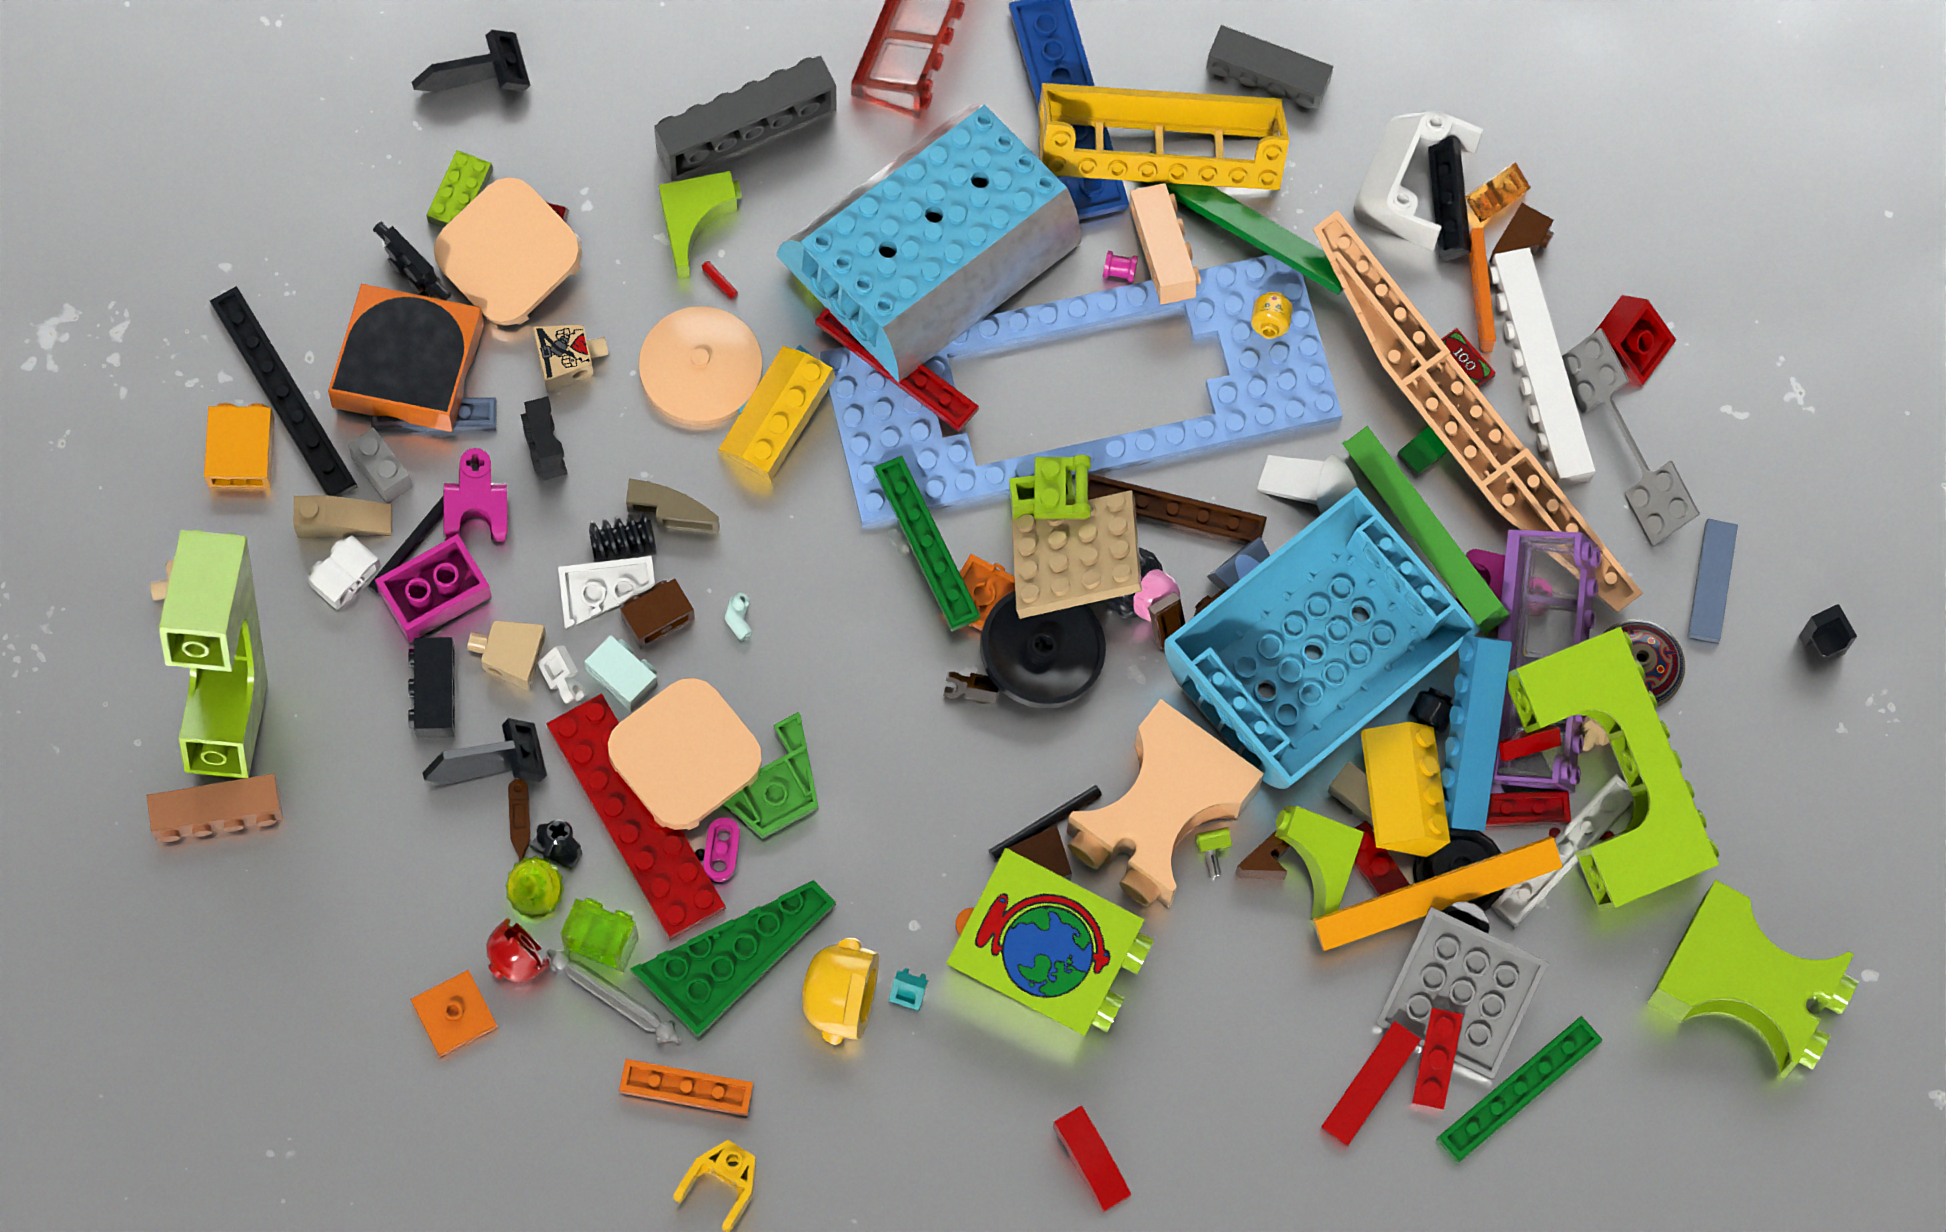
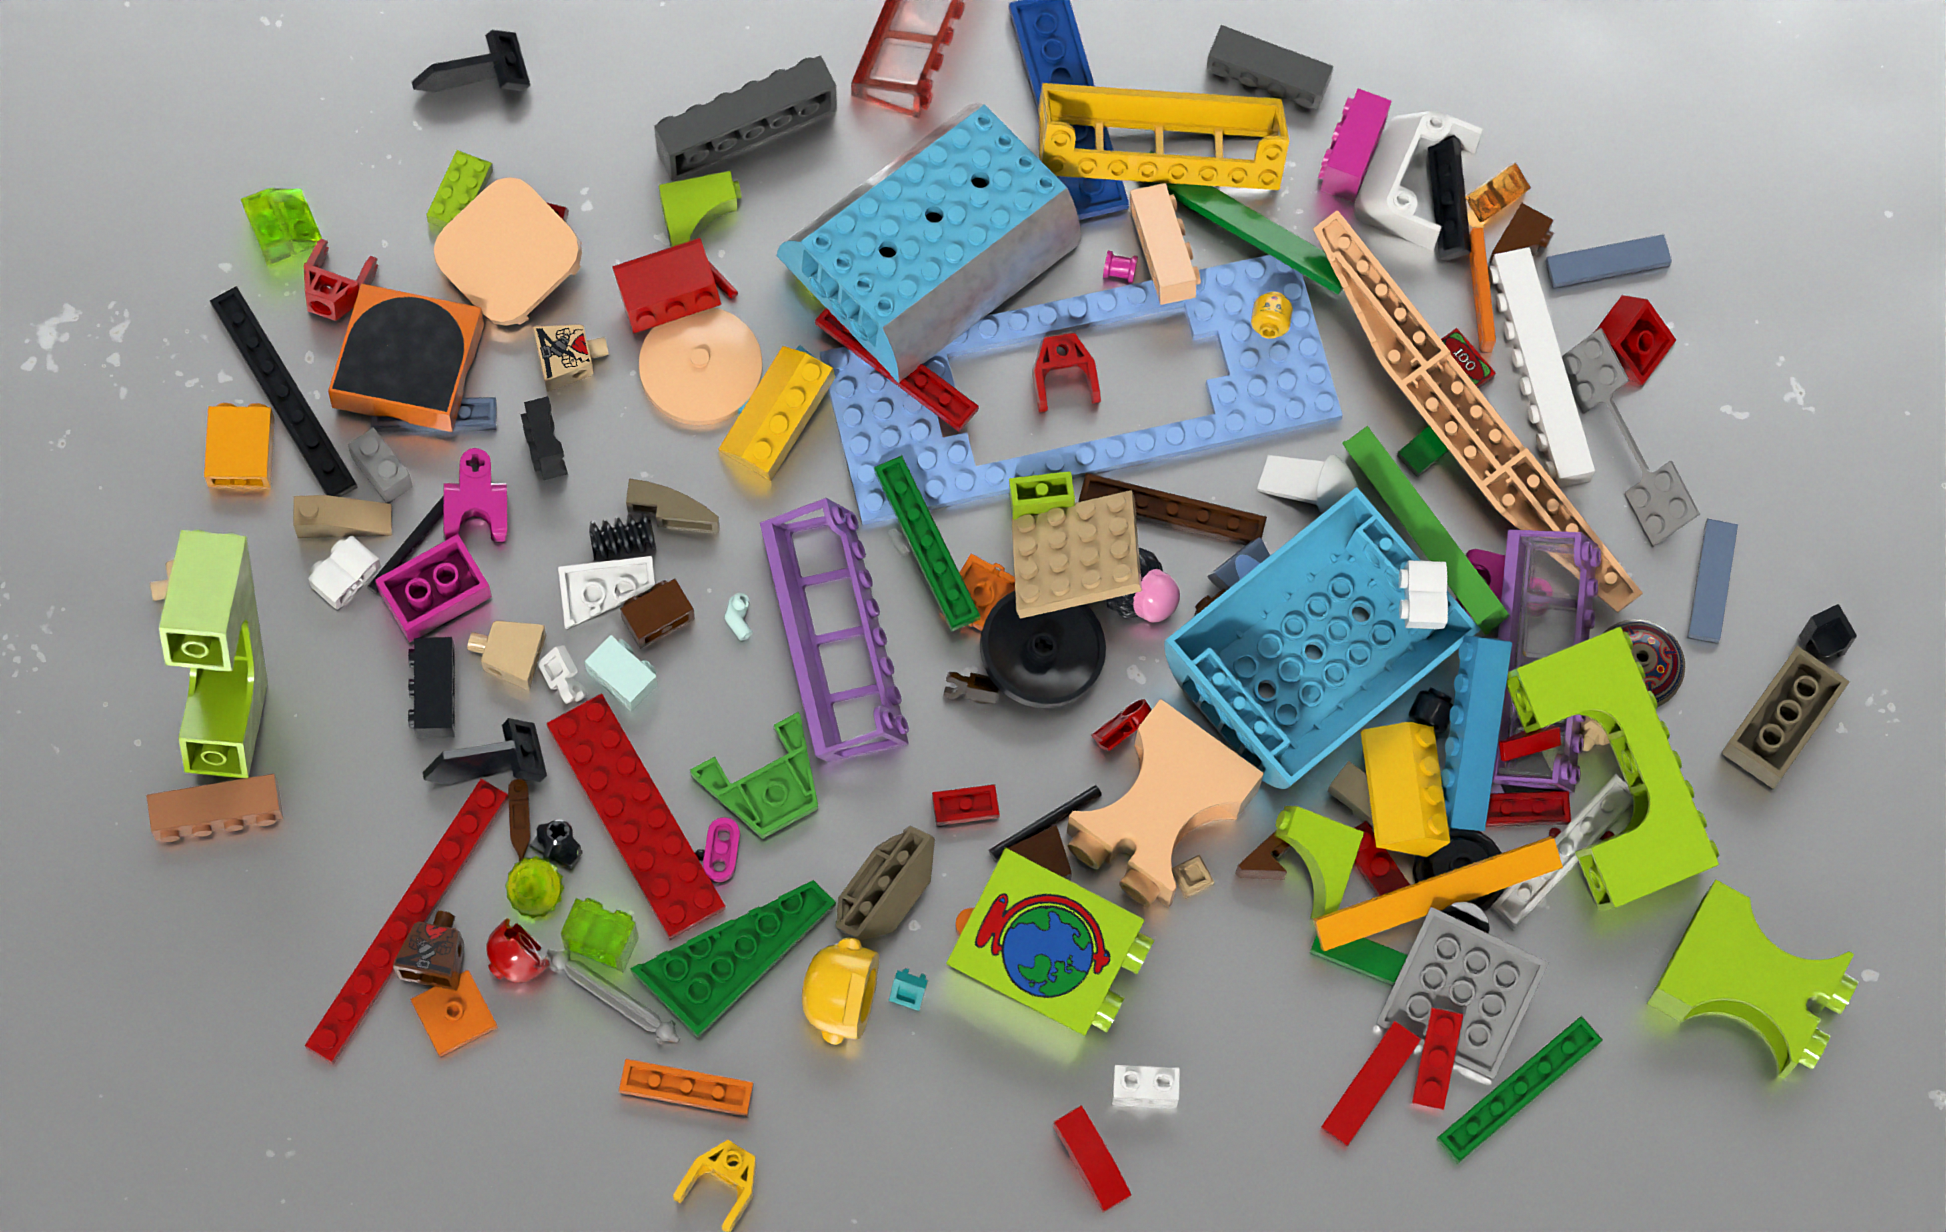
(281, 222): none -> clear neon green slope
(343, 291): none -> red piece
(407, 259): black plate -> none
(415, 906): none -> red plate
(432, 953): none -> reddish brown torso
(666, 285): none -> red slope
(684, 753): light nougat tile -> none
(805, 643): none -> medium lavender window
(886, 885): none -> dark tan wedge
(965, 805): none -> red plate
(1049, 360): none -> red piece
(1051, 487): lime plate -> none
(1122, 725): none -> red piece
(1145, 1086): none -> white brick
(1166, 618): reddish brown tile -> none
(1192, 876): none -> tan tile
(1209, 843): lime piece -> none
(1353, 144): none -> dark pink brick
(1365, 957): none -> green tile
(1425, 594): none -> white brick
(1608, 261): none -> sand blue tile
(1785, 717): none -> dark tan brick

